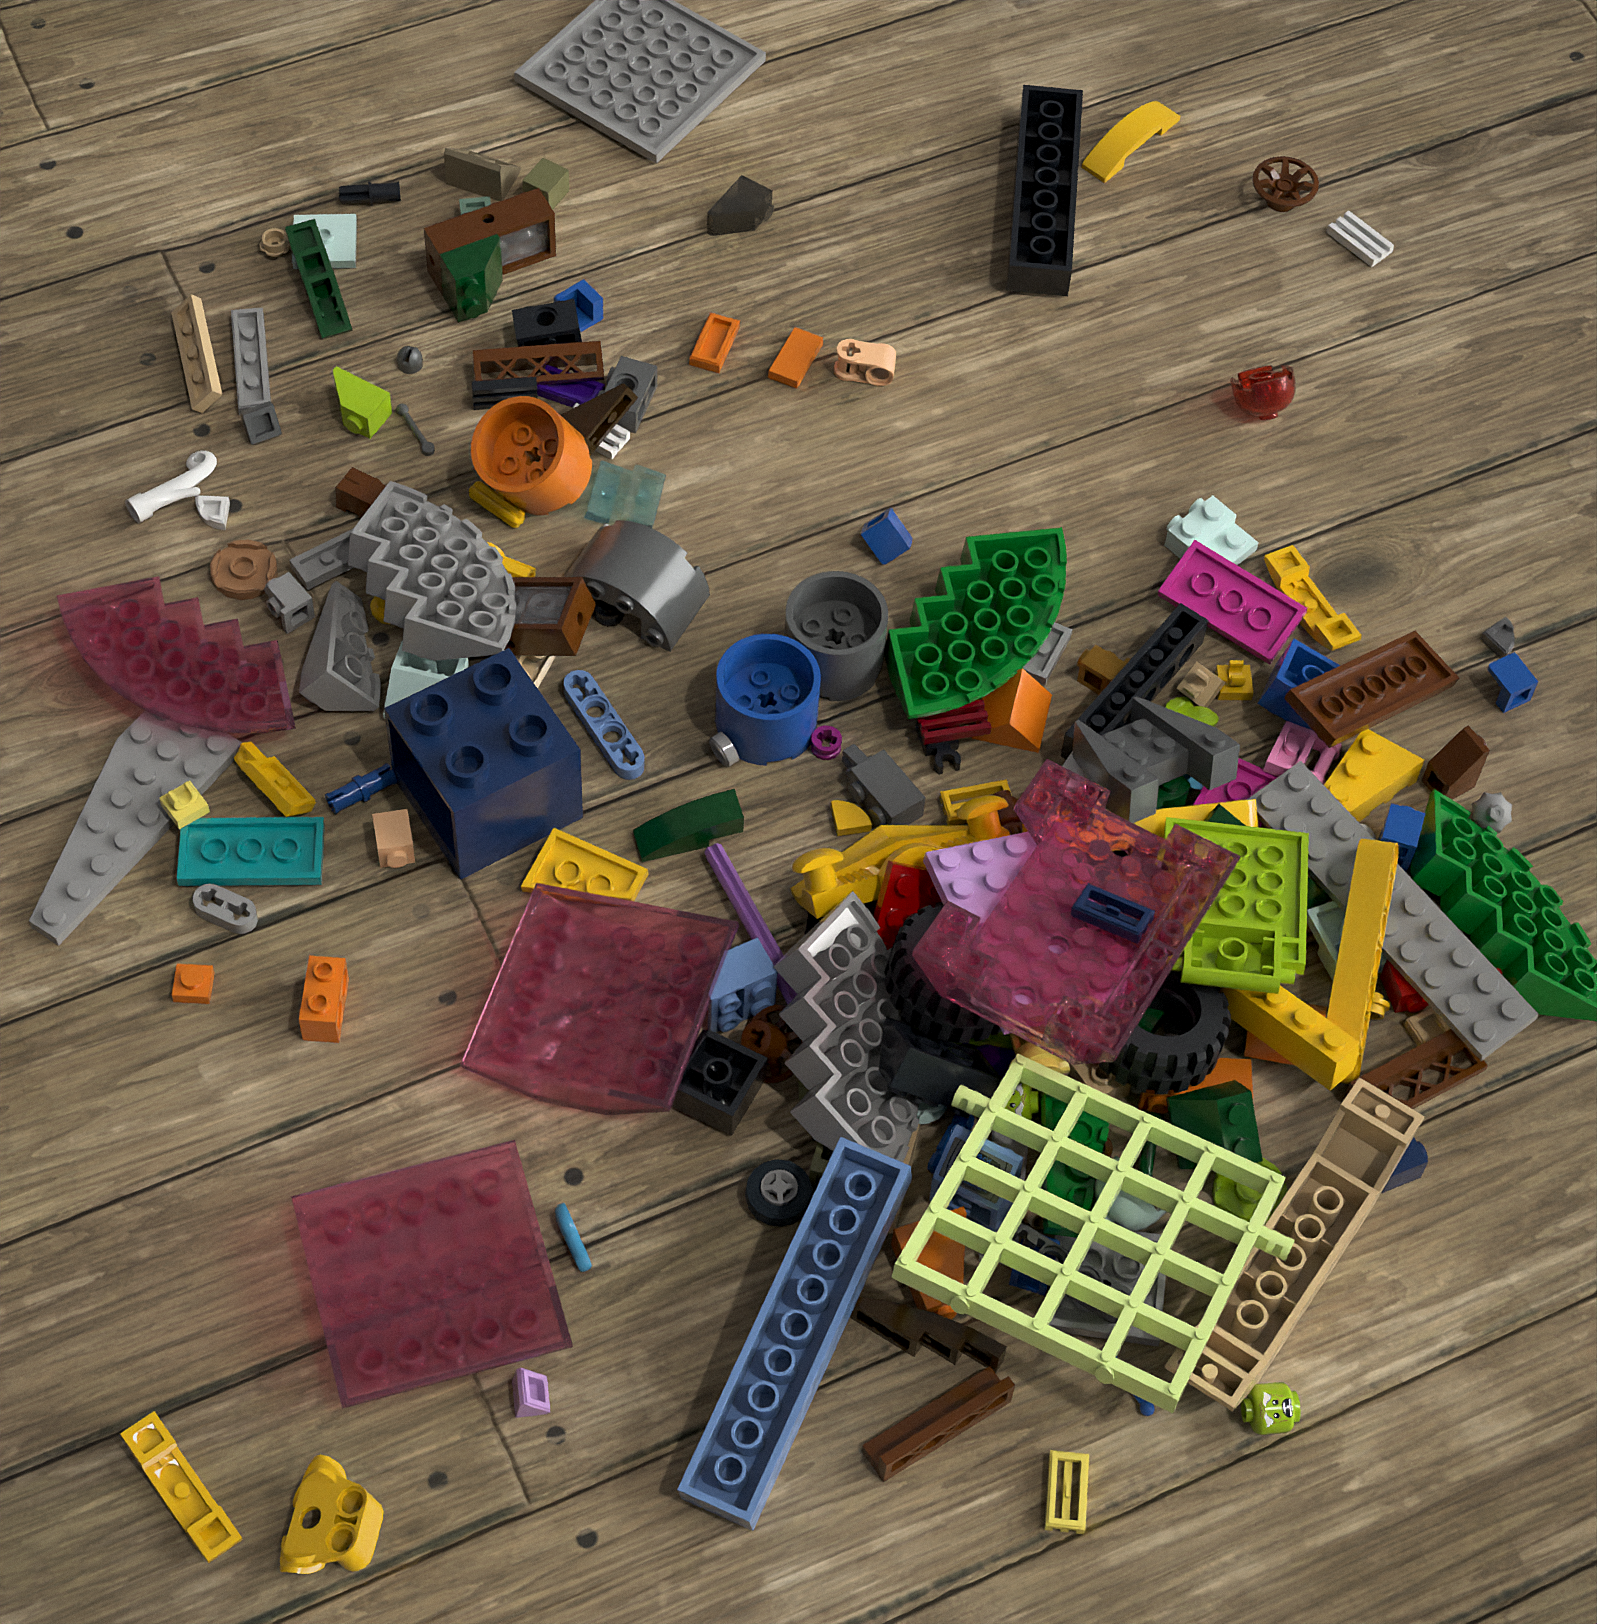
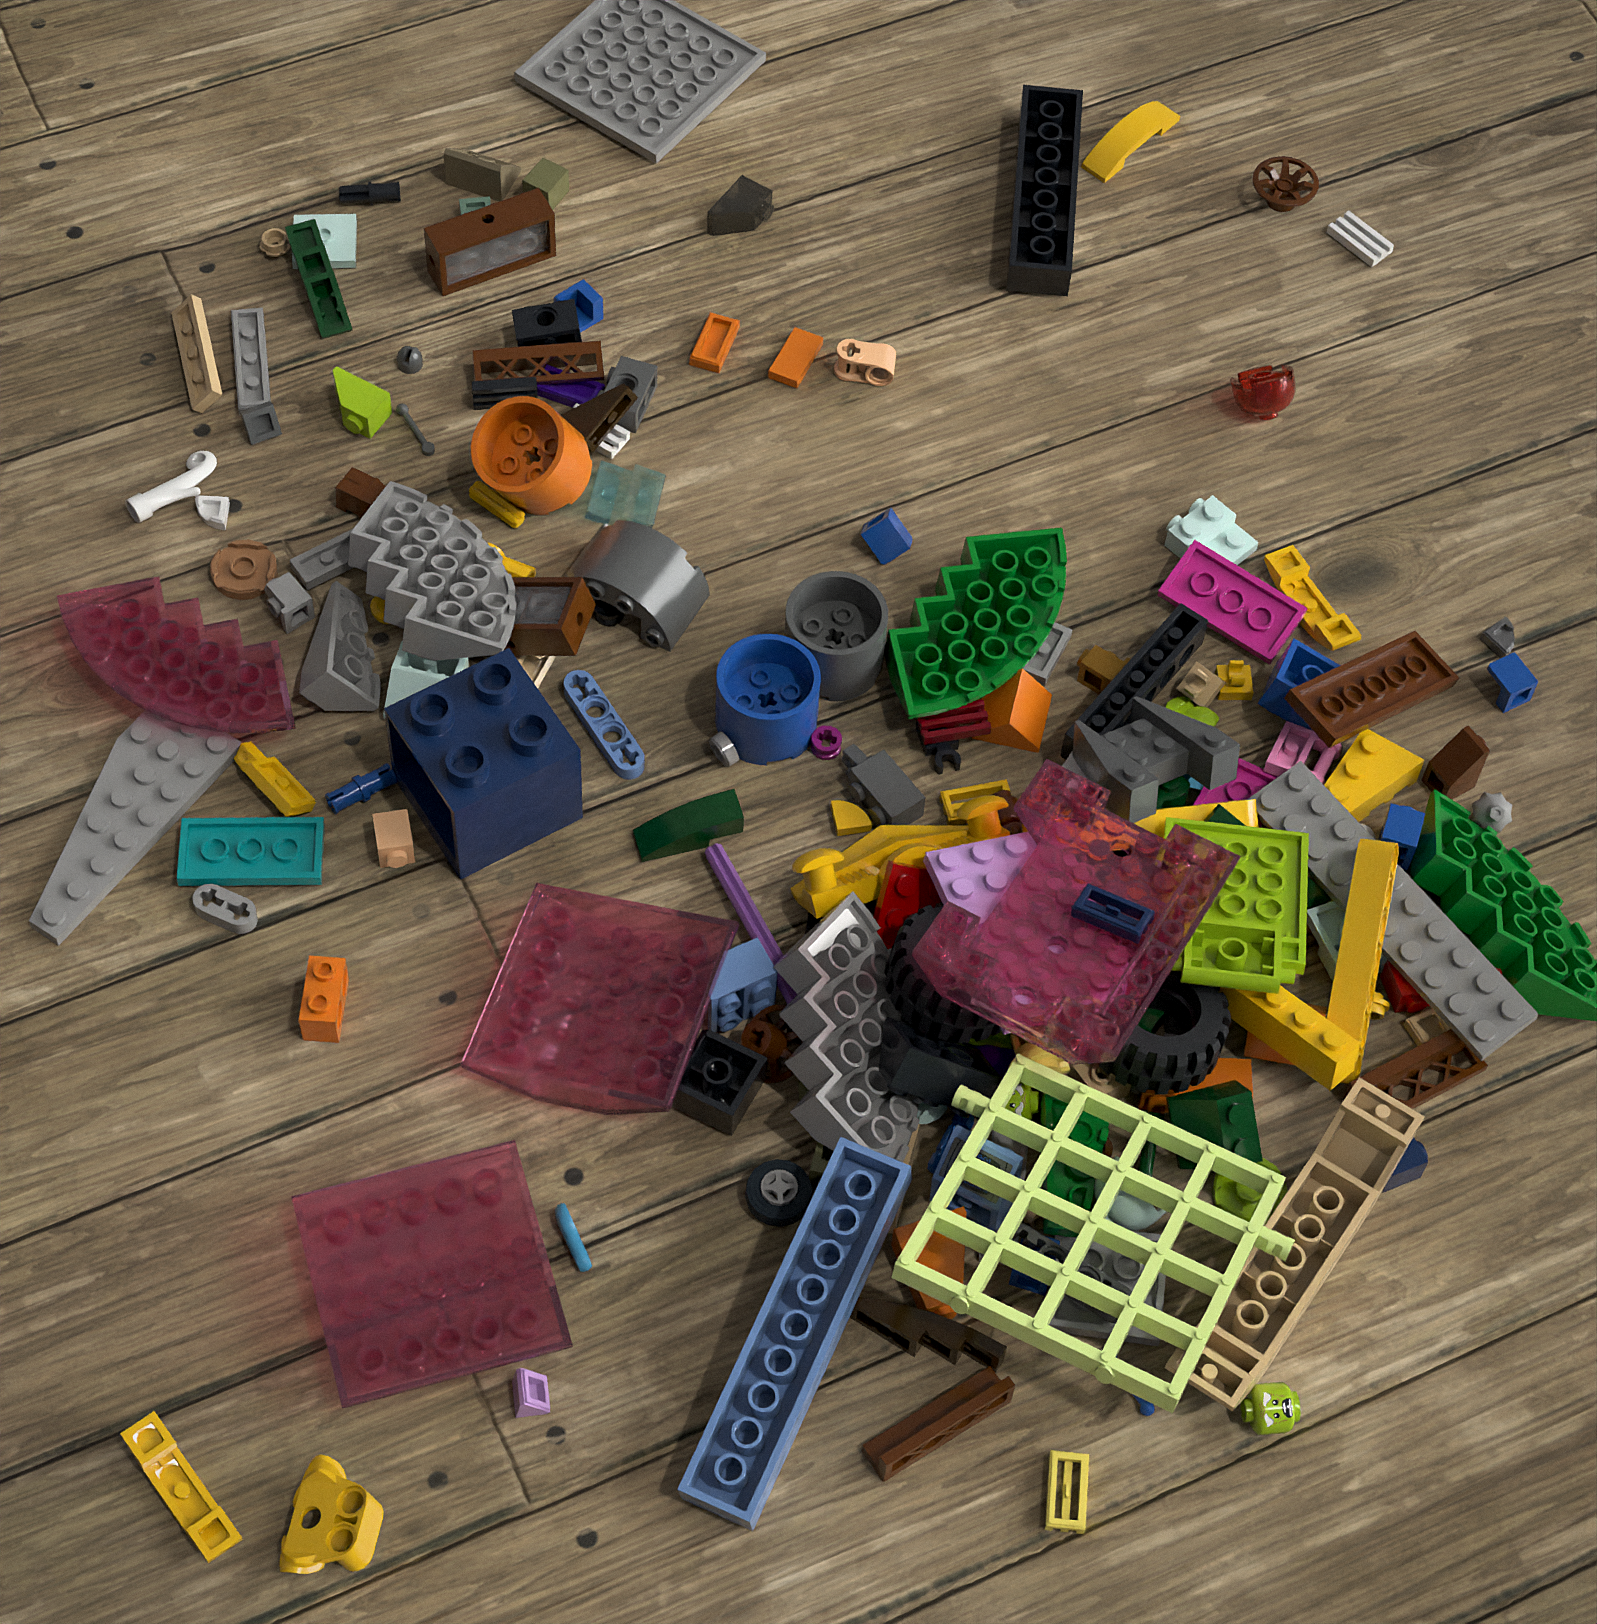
(184, 804): light yellow tile -> none
(193, 983): orange plate -> none
(472, 277): dark green slope -> none
(585, 868): yellow wing -> none

